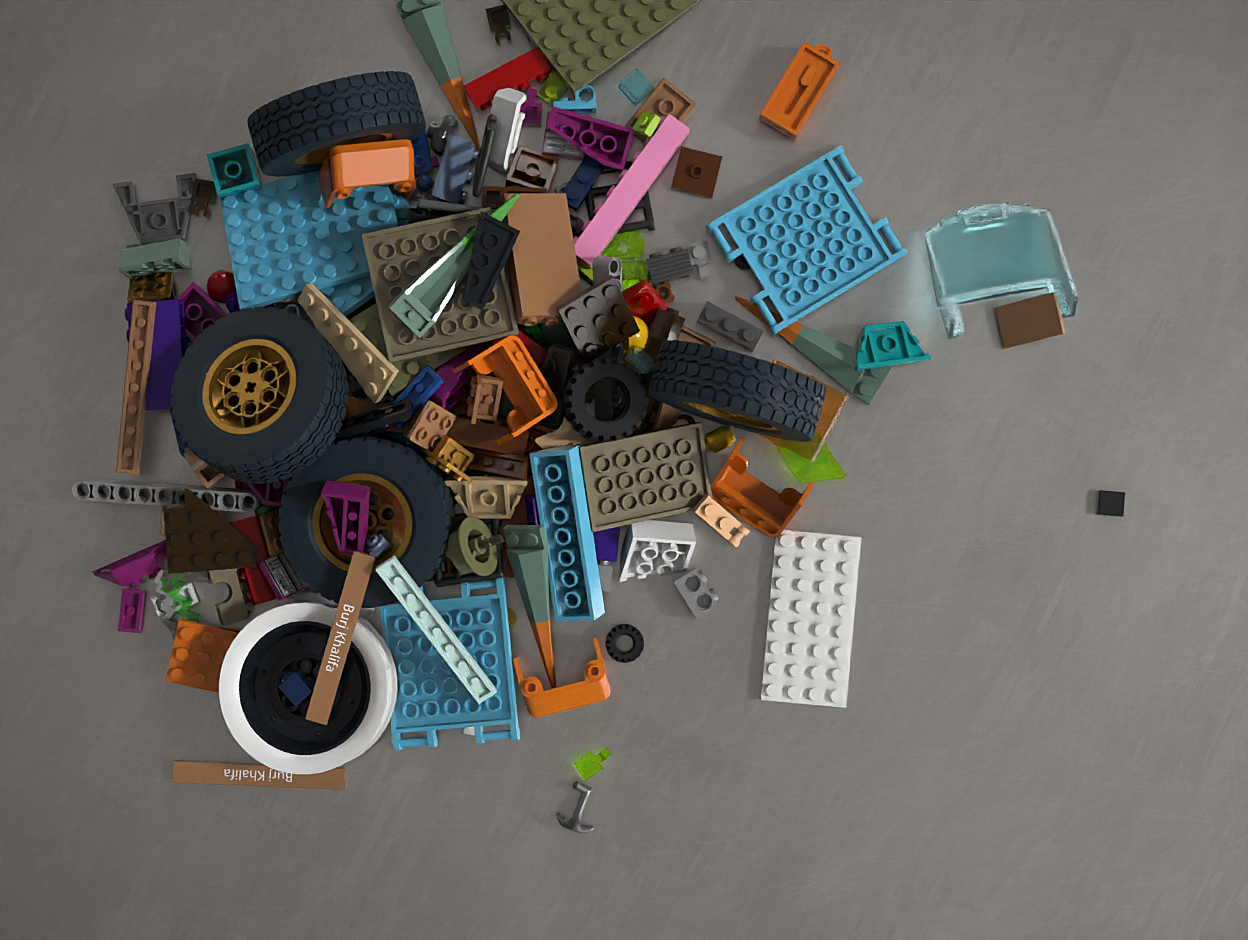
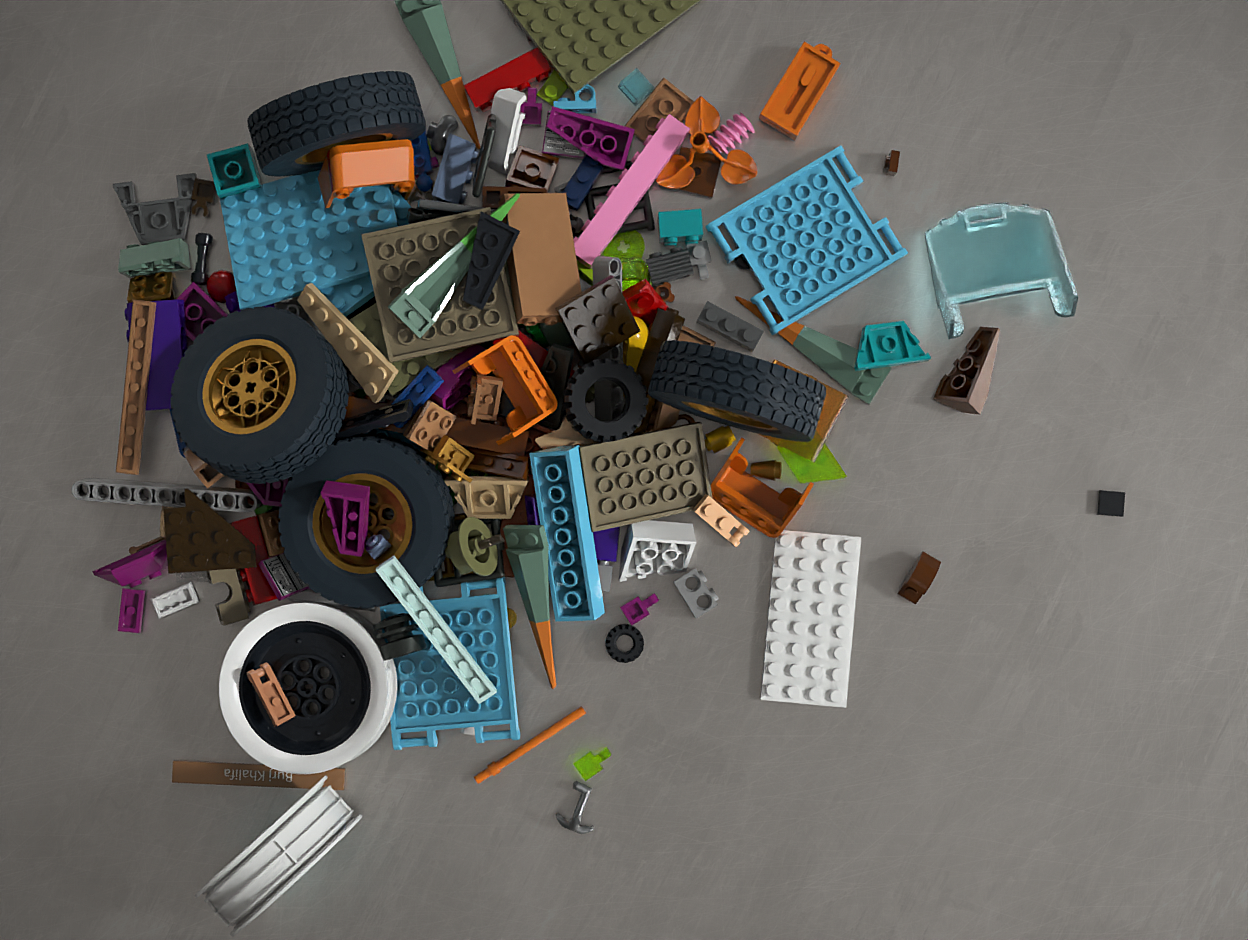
(133, 549): none -> medium nougat hinge
(174, 595): piece -> none
(199, 654): orange plate -> none
(203, 242): none -> black piece
(271, 694): none -> nougat plate
(279, 856): none -> white wheel
(296, 687): dark blue brick -> none
(340, 637): medium nougat tile -> none
(399, 636): none -> pearl dark grey wheel
(494, 767): none -> orange bar
(499, 20): dark brown plate -> none
(591, 690): orange windscreen -> none
(637, 609): none -> magenta plate
(640, 360): clear light blue piece -> none
(646, 124): lime bracket -> none
(680, 227): none -> teal brick
(704, 119): none -> orange plant
(731, 133): none -> bright pink piece
(767, 469): none -> pearl gold cone
(891, 162): none -> reddish brown plate
(920, 578): none -> reddish brown brick
(970, 379): none -> reddish brown wedge
(1030, 320): medium nougat tile -> none

